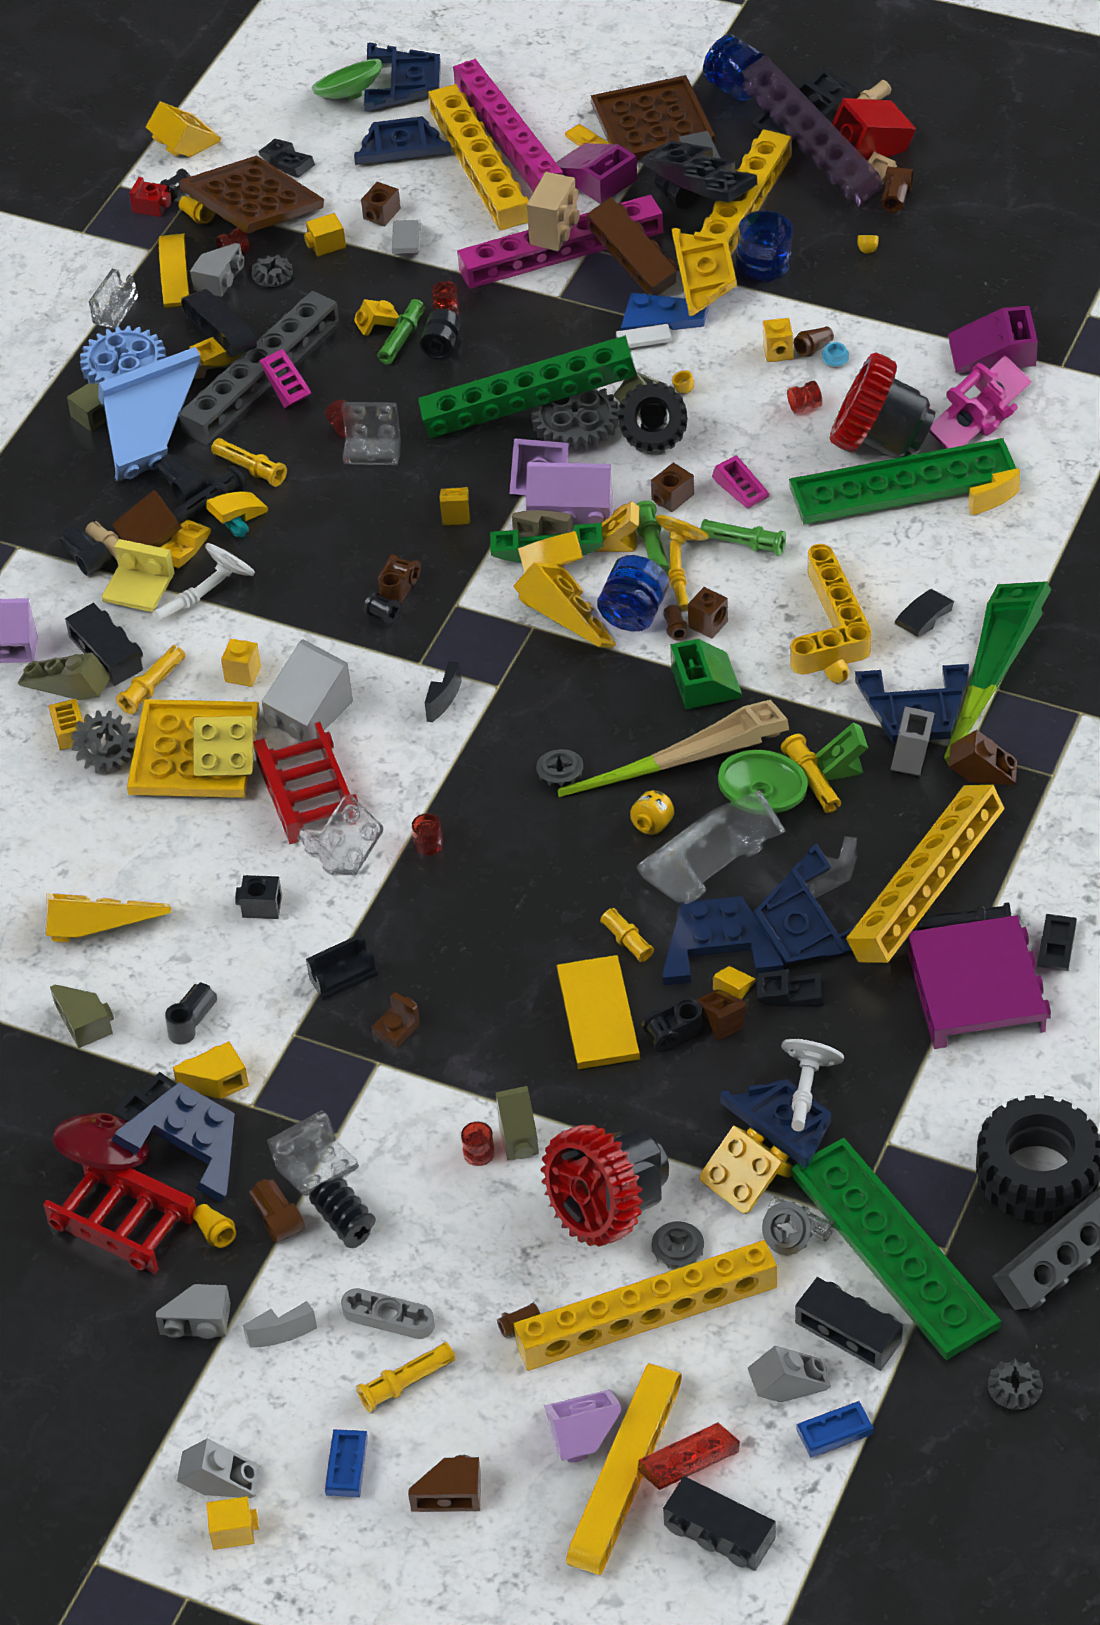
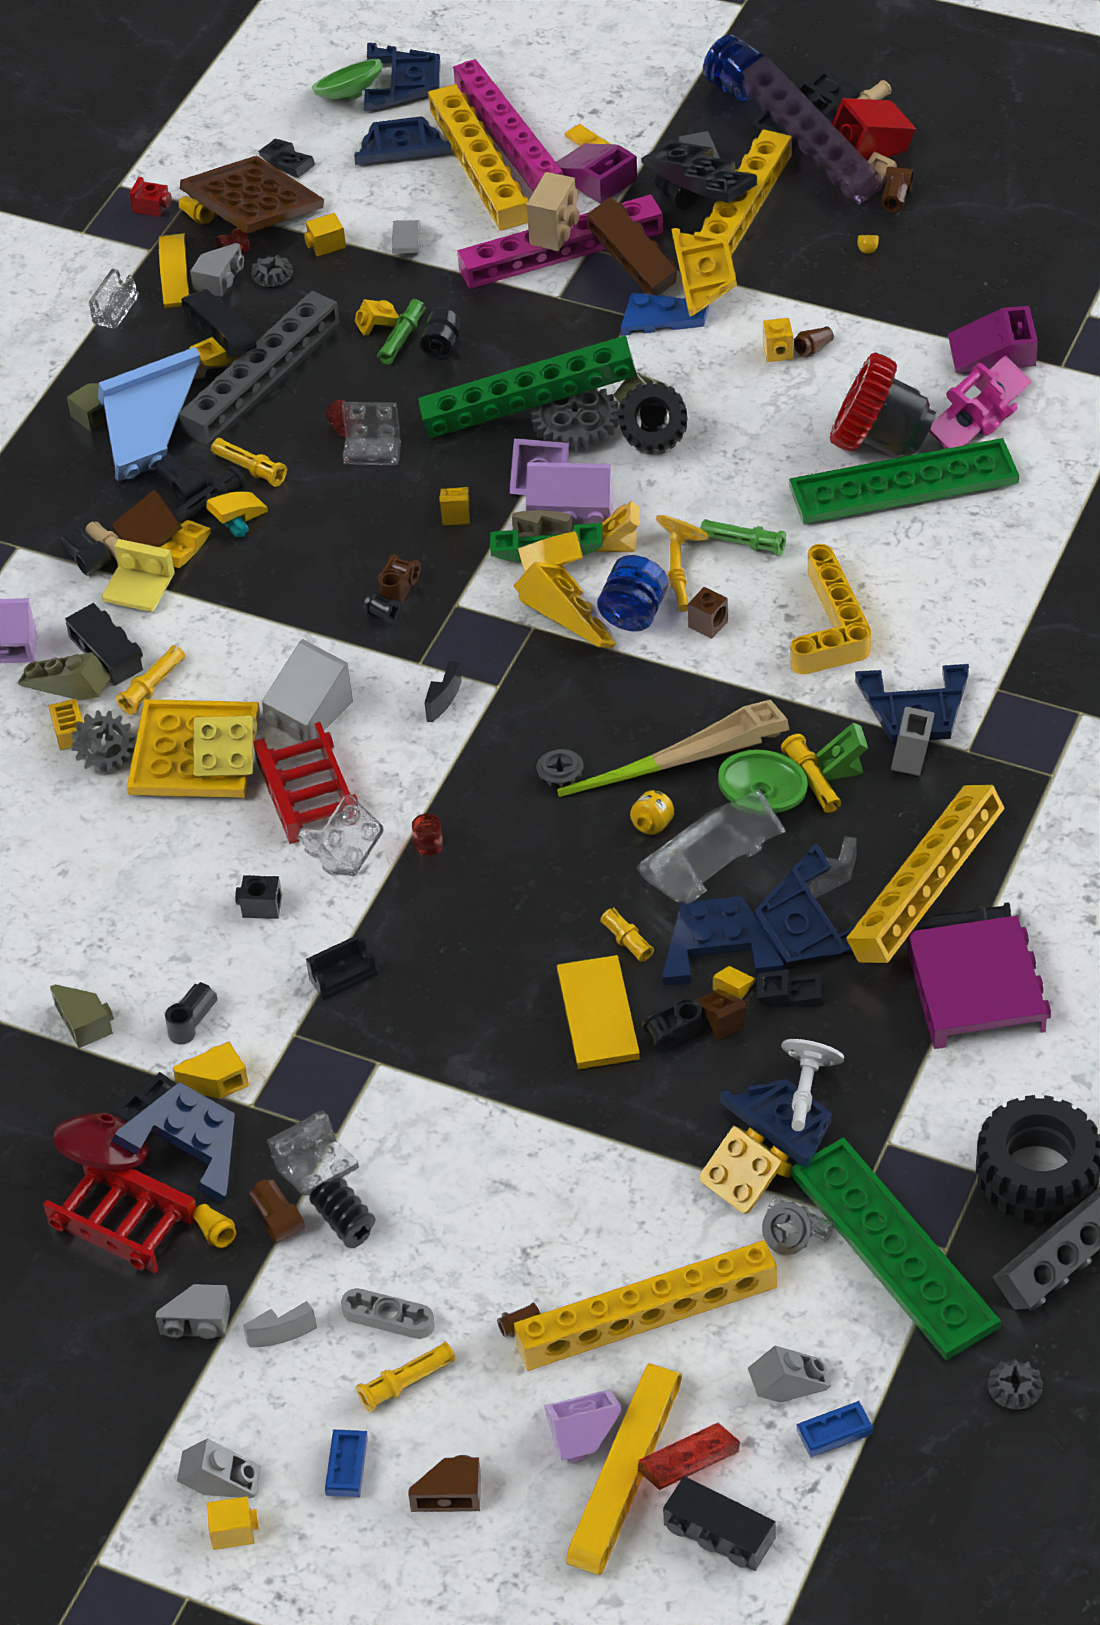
(78, 916): yellow wedge -> none
(119, 353): light blue gear -> none
(174, 190): black bush -> none
(180, 131): yellow slope -> none
(226, 565): white dish -> none
(241, 662): yellow brick -> none
(276, 382): dark pink slope -> none
(380, 204): reddish brown brick -> none
(397, 1021): reddish brown bracket -> none
(445, 296): clear red wheel -> none
(477, 1143): clear red wheel -> none
(517, 1123): olive slope -> none
(603, 1180): red piece -> none
(646, 335): white piece -> none
(650, 114): reddish brown plate -> none
(650, 531): bright green pin -> none
(672, 487): reddish brown brick -> none
(676, 626): reddish brown pin -> none
(679, 384): yellow hinge -> none
(679, 1233): dark grey gear -> none
(703, 673): green slope -> none
(735, 465): dark pink slope -> none
(764, 245): clear blue wheel -> none
(804, 397): clear red wheel -> none
(835, 354): medium azure plate -> none
(837, 672): yellow hinge -> none
(849, 1323): black brick -> none
(923, 611): black slope -> none
(982, 760): reddish brown slope -> none
(990, 495): yellow slope -> none
(1006, 627): green plate -> none
(1057, 942): black slope -> none

